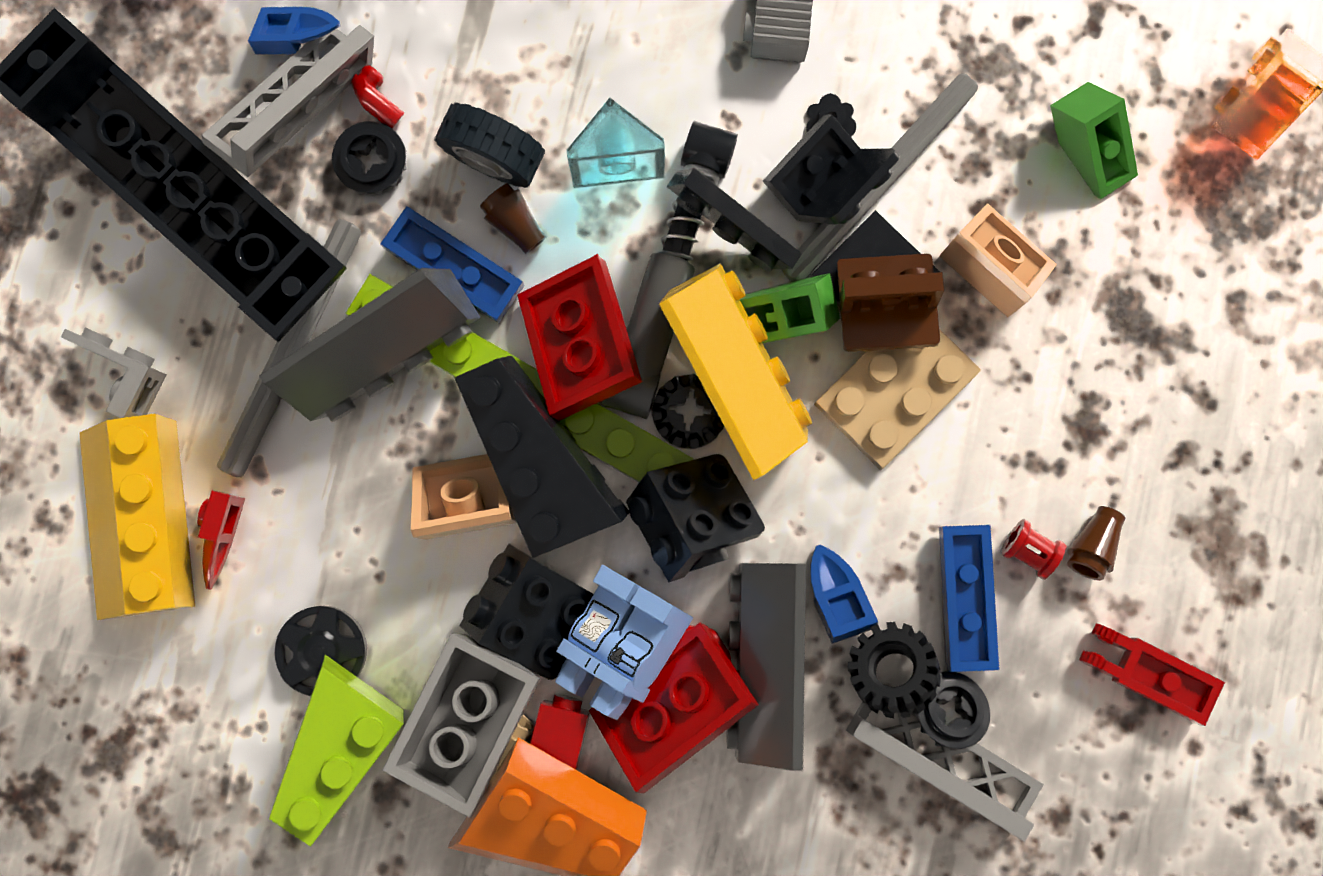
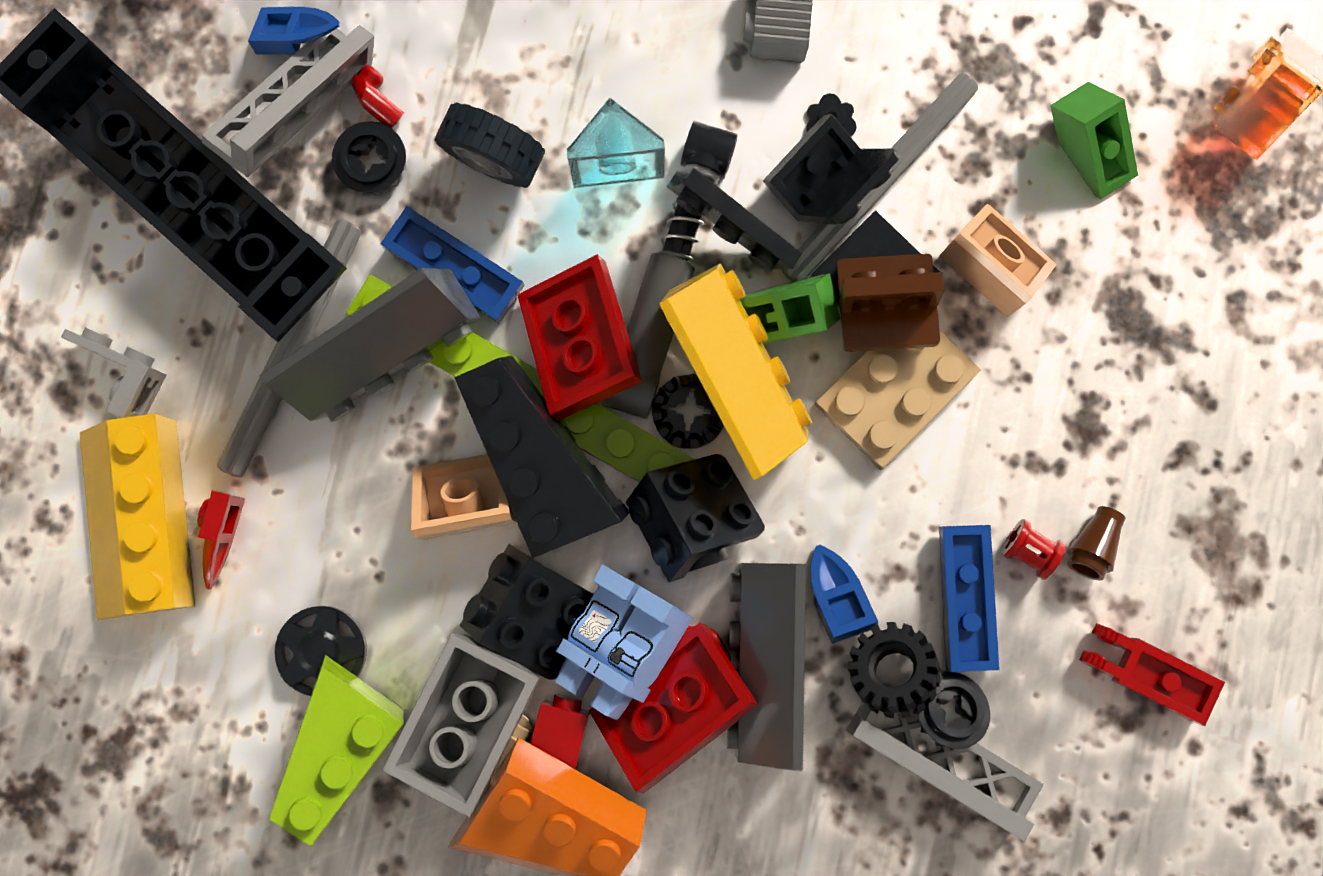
(512, 217): reddish brown cone -> none

